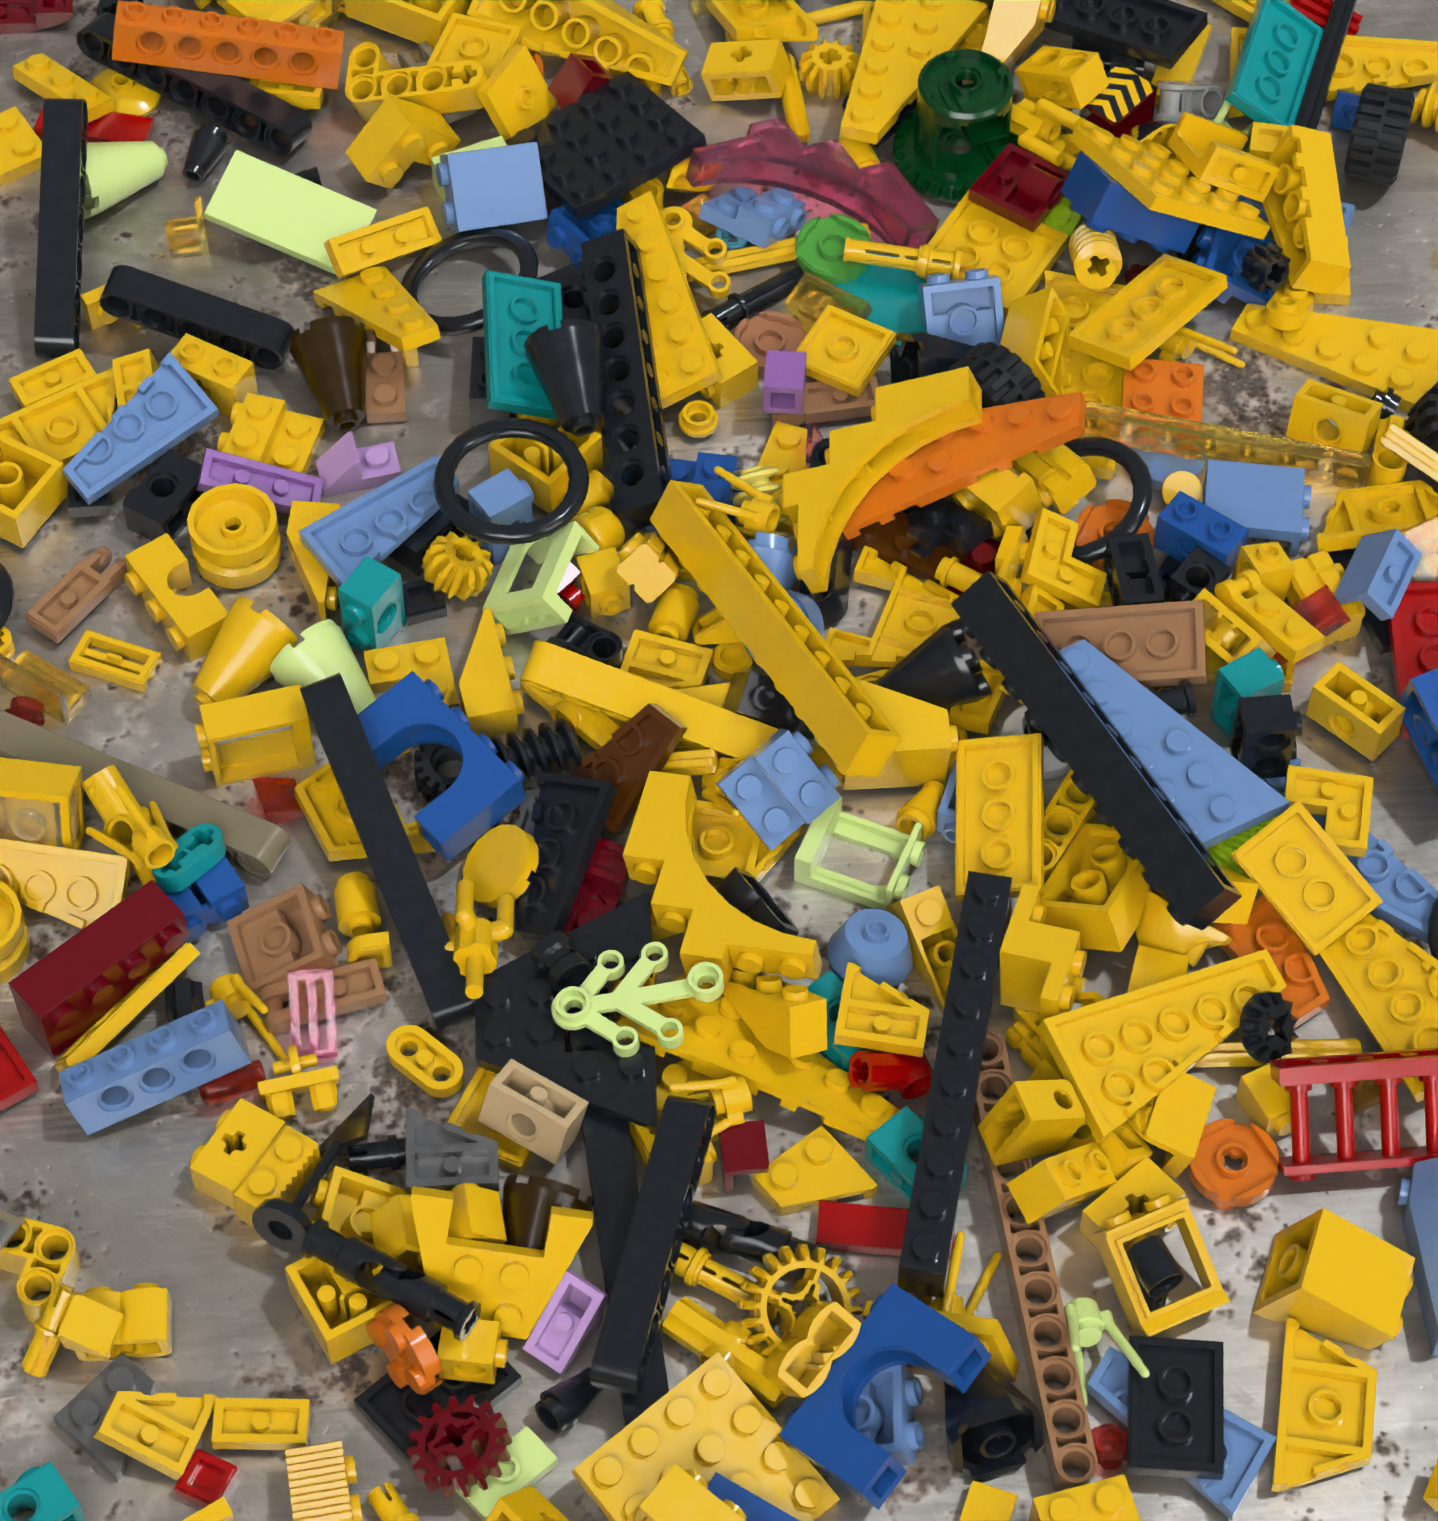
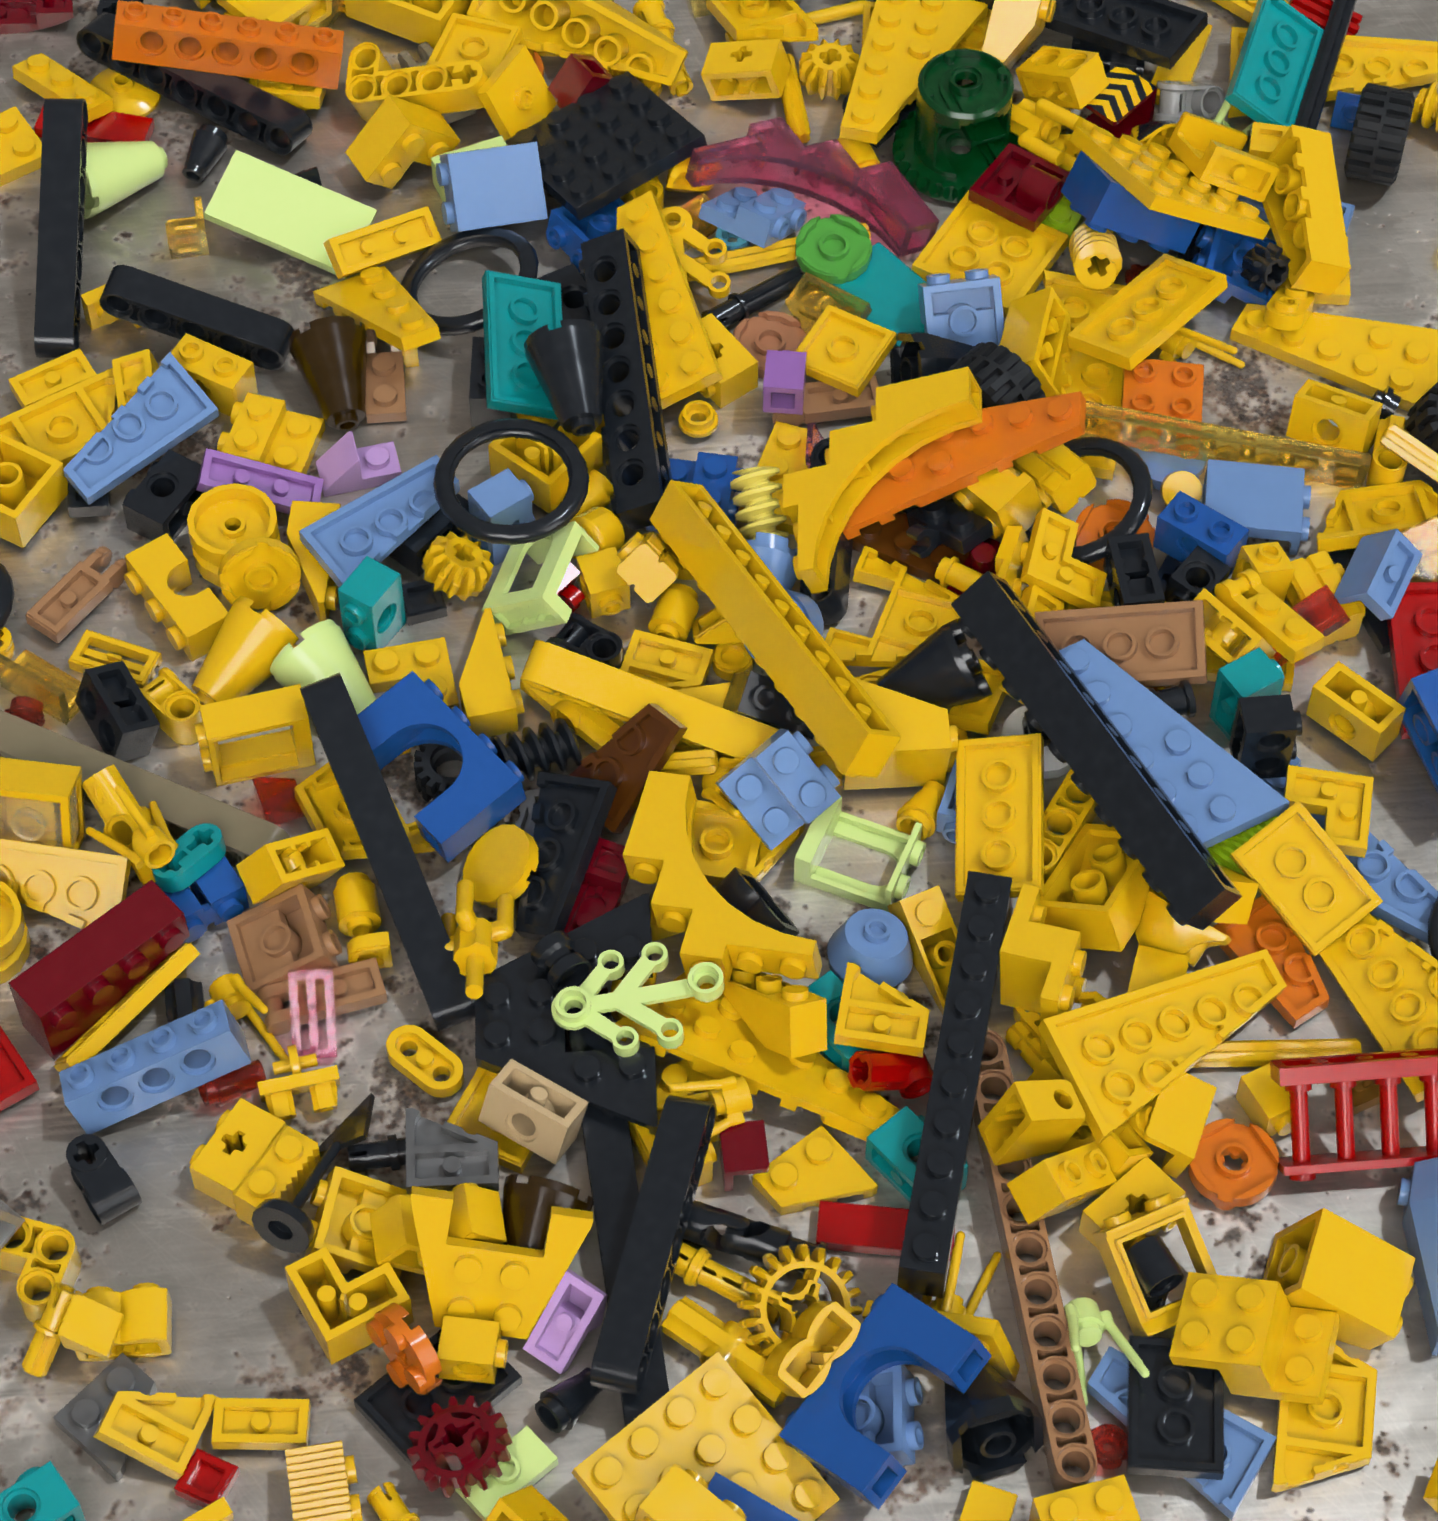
(103, 1182): none -> black piece
(117, 711): none -> black brick
(174, 706): none -> yellow piece
(260, 571): none -> yellow tile
(289, 862): none -> yellow brick
(411, 1289): black piece -> none
(755, 515): yellow plant -> none
(856, 250): yellow pin -> none
(1255, 1026): black gear -> none
(1255, 1338): none -> yellow bracket

